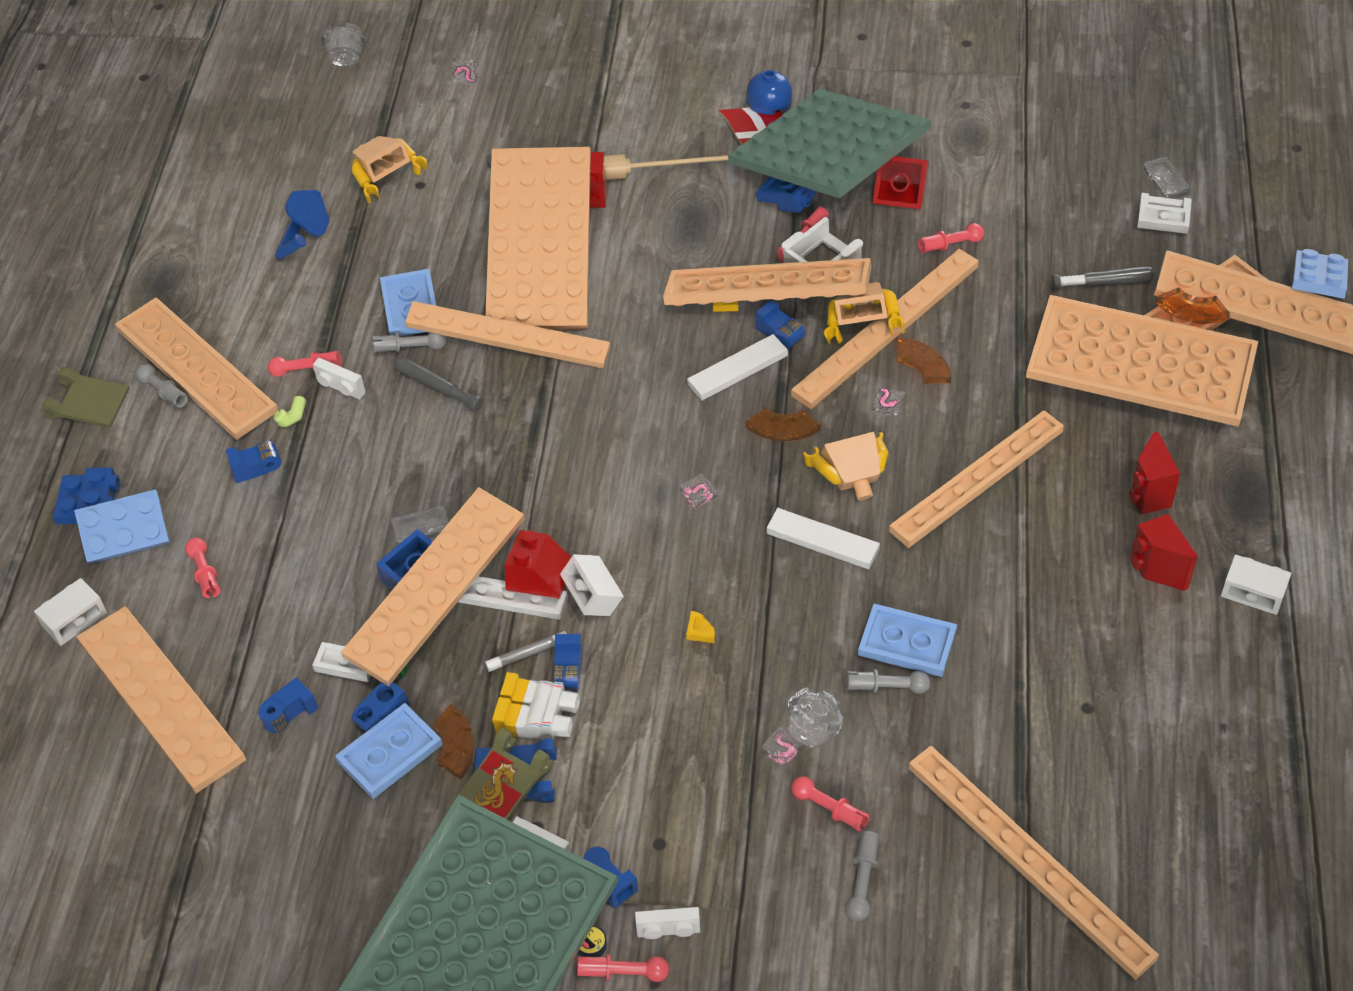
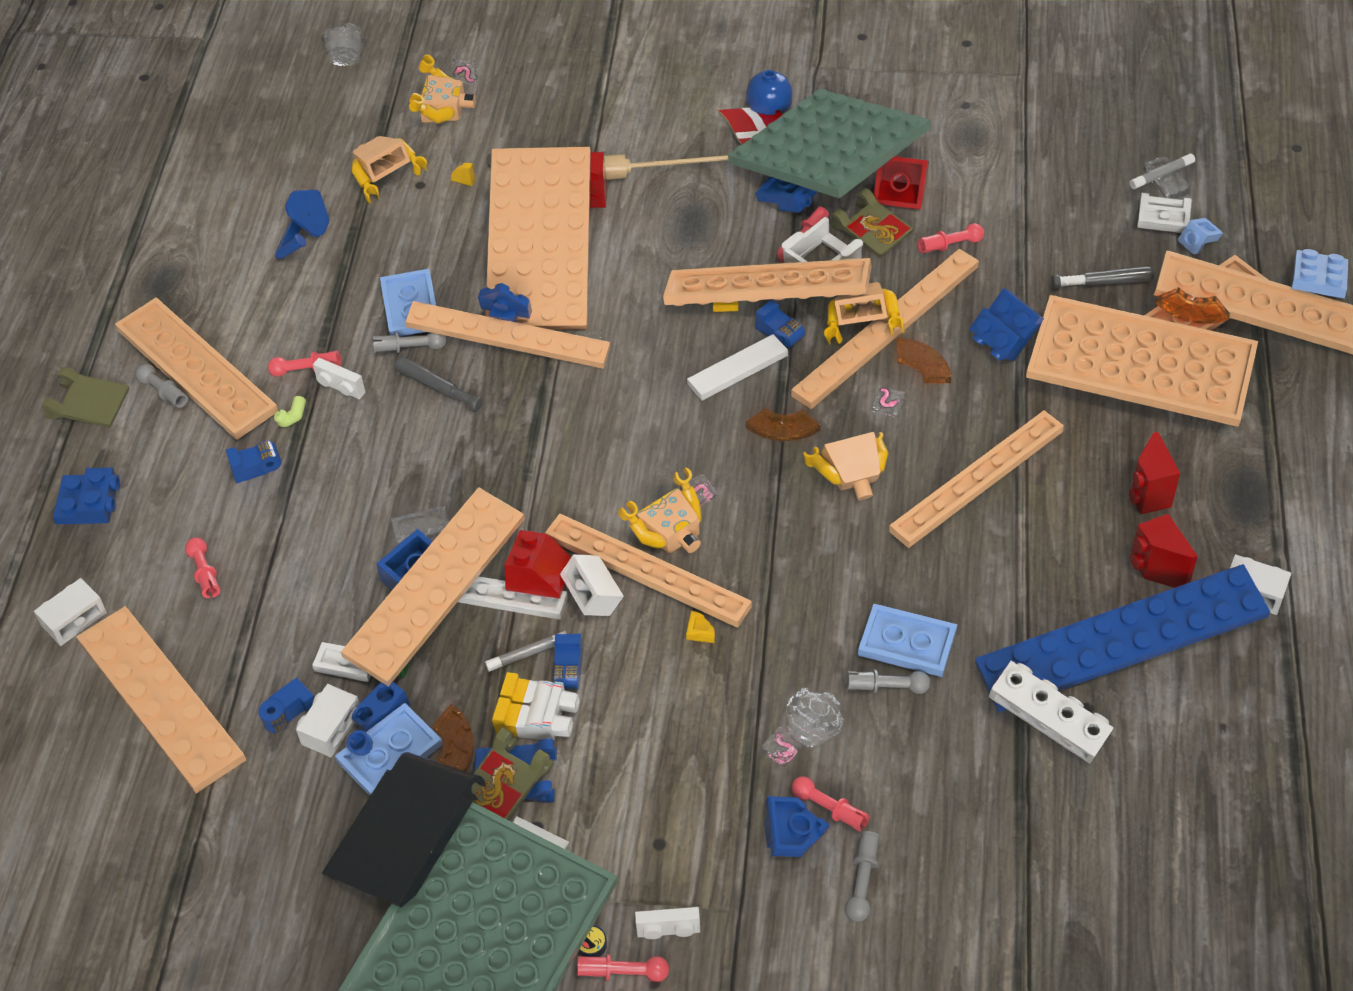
(122, 526): light blue plate -> none
(327, 720): none -> white brick
(359, 743): none -> blue hinge
(403, 828): none -> black piece
(441, 96): none -> torso
(464, 174): none -> yellow tile
(504, 303): none -> blue plate
(627, 881): blue leg -> none
(650, 571): none -> light nougat plate
(670, 520): none -> torso
(791, 826): none -> blue plate
(823, 538): white tile -> none
(873, 224): none -> olive flag
(1006, 326): none -> blue plate
(1034, 863): light nougat plate -> none
(1050, 711): none -> white brick
(1133, 631): none -> blue plate
(1162, 171): none -> light grey bar
(1198, 233): none -> light blue bracket

